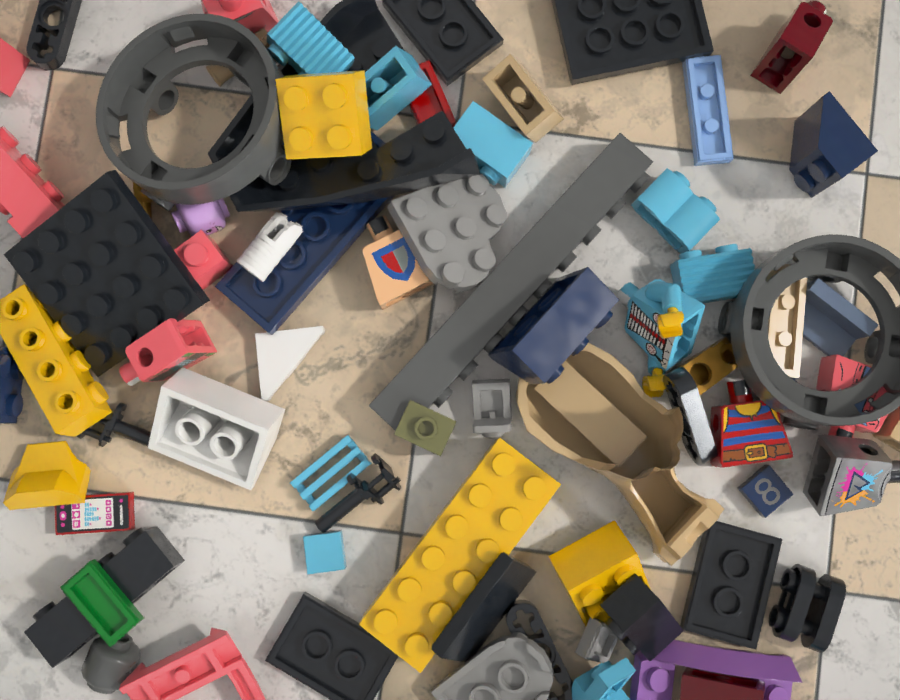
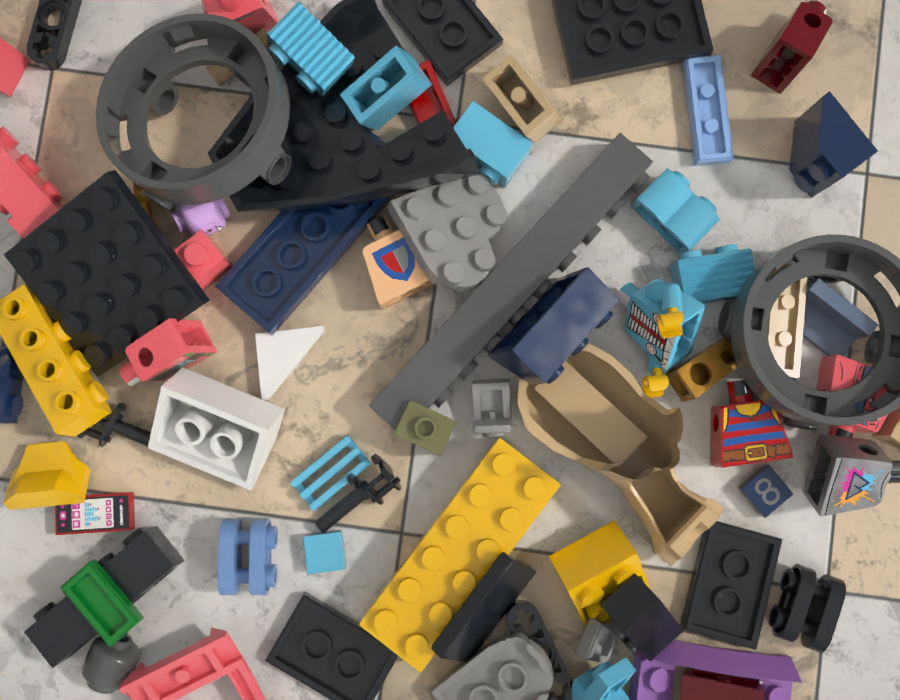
(261, 540): none -> medium blue brick
(270, 246): white hinge -> none
(324, 114): yellow brick -> none
(696, 430): black beam -> none

